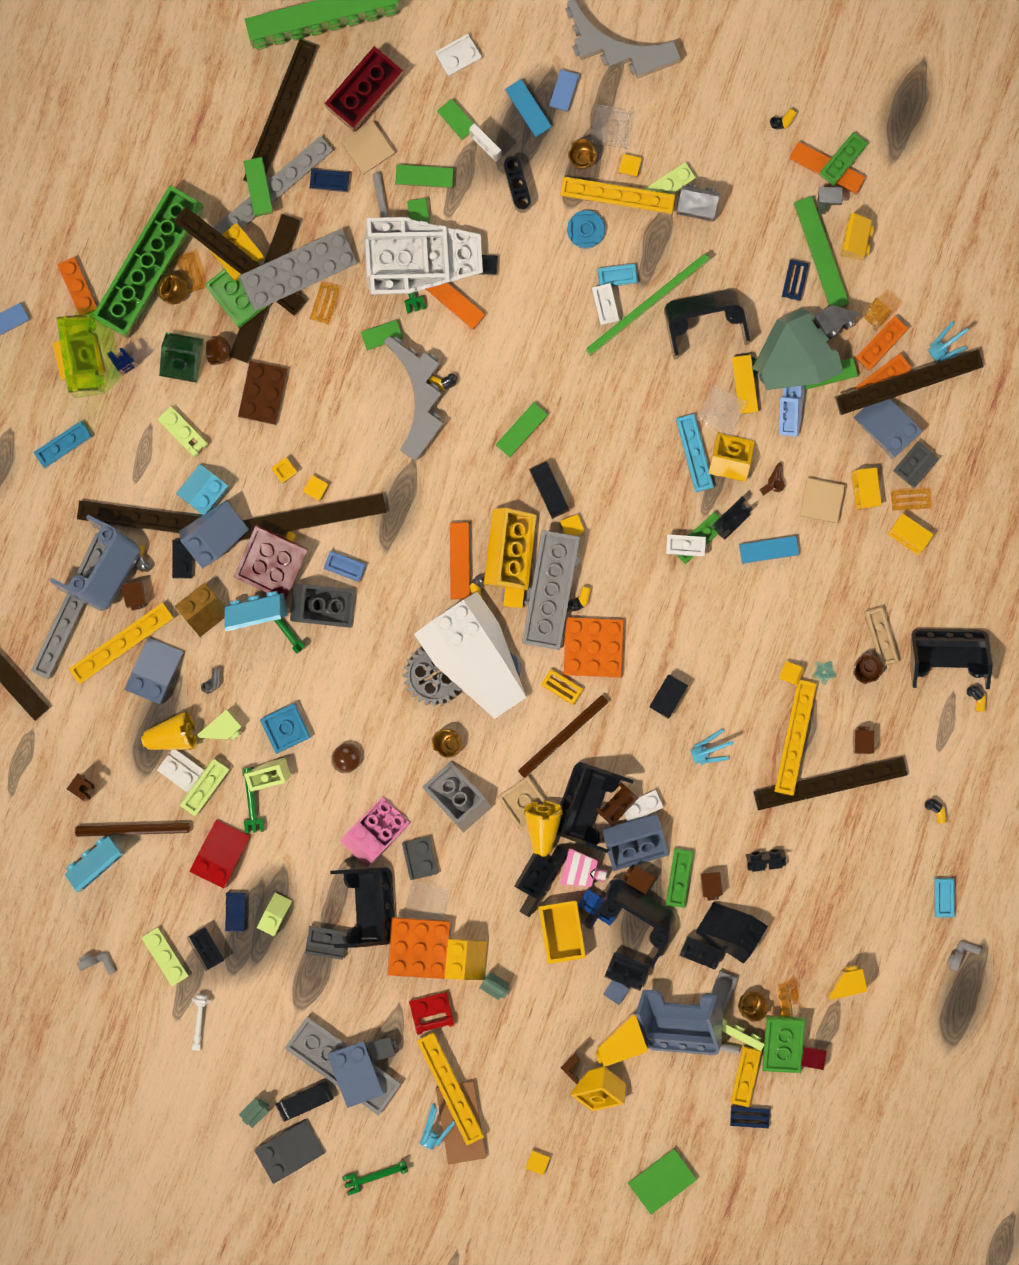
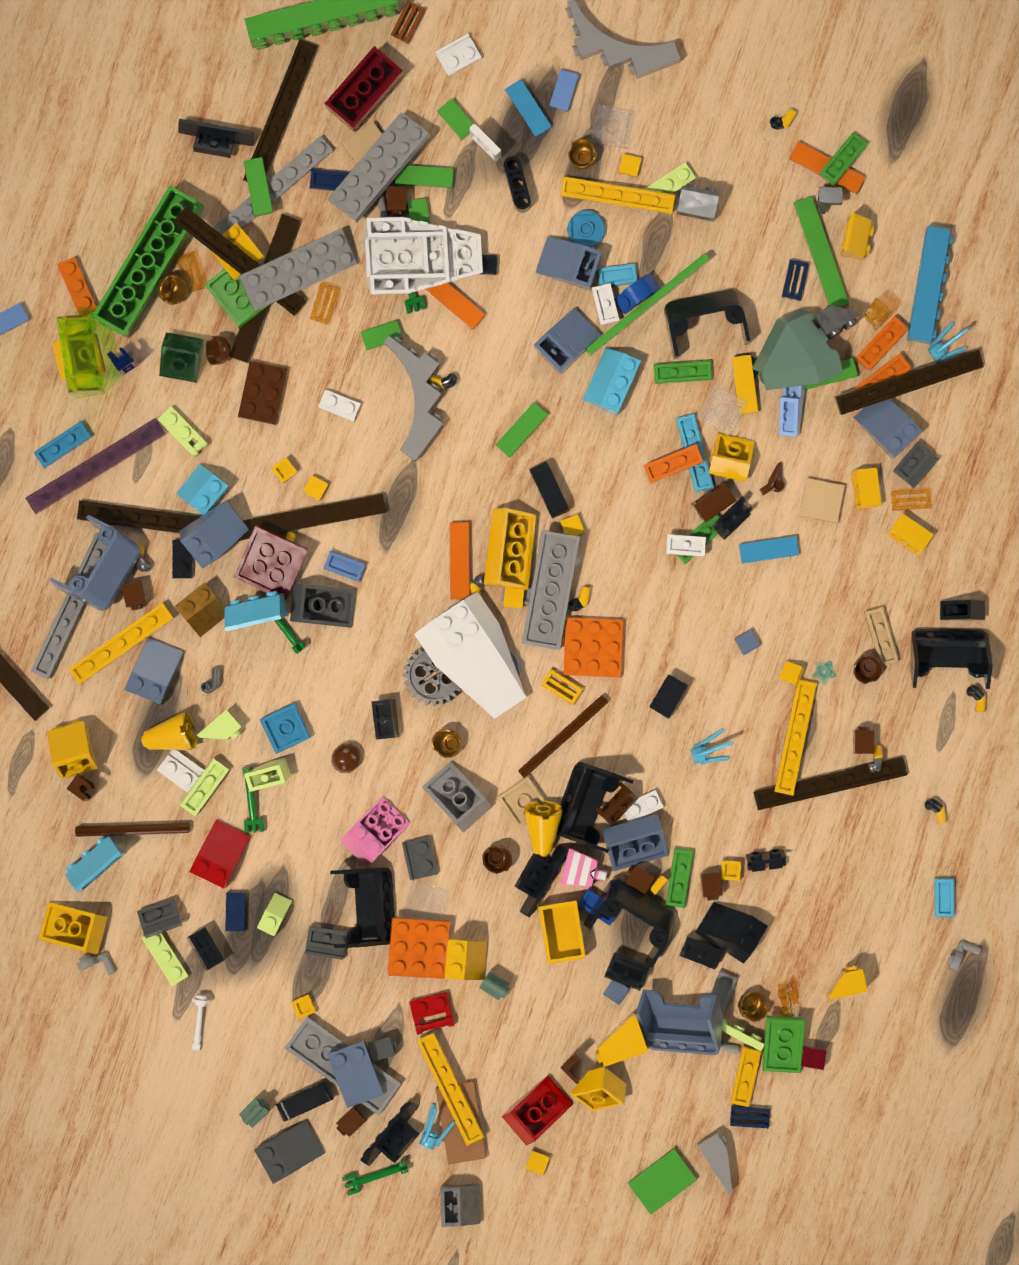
(71, 749): none -> yellow slope
(73, 928): none -> yellow slope
(95, 466): none -> clear purple plate
(159, 918): none -> dark grey plate
(213, 138): none -> black bracket
(303, 1006): none -> yellow tile
(339, 405): none -> white plate
(350, 1122): none -> reddish brown brick
(379, 167): none -> light grey plate
(385, 719): none -> black hinge
(394, 1138): none -> black bracket
(397, 200): none -> reddish brown brick
(414, 8): none -> dark orange tile
(460, 1205): none -> flat silver slope
(497, 859): none -> reddish brown hair
(537, 1110): none -> red slope
(566, 341): none -> sand blue slope
(569, 262): none -> sand blue slope
(611, 380): none -> medium azure slope
(637, 293): none -> blue brick
(658, 884): none -> yellow tile
(673, 463): none -> orange plate
(682, 372): none -> bright green tile
(713, 502): none -> reddish brown hinge
(717, 1156): none -> light grey slope
(730, 870): none -> yellow plate
(747, 642): none -> sand blue tile
(878, 759): none -> arm
(928, 285): none -> dark azure brick
(962, 610): none -> black slope

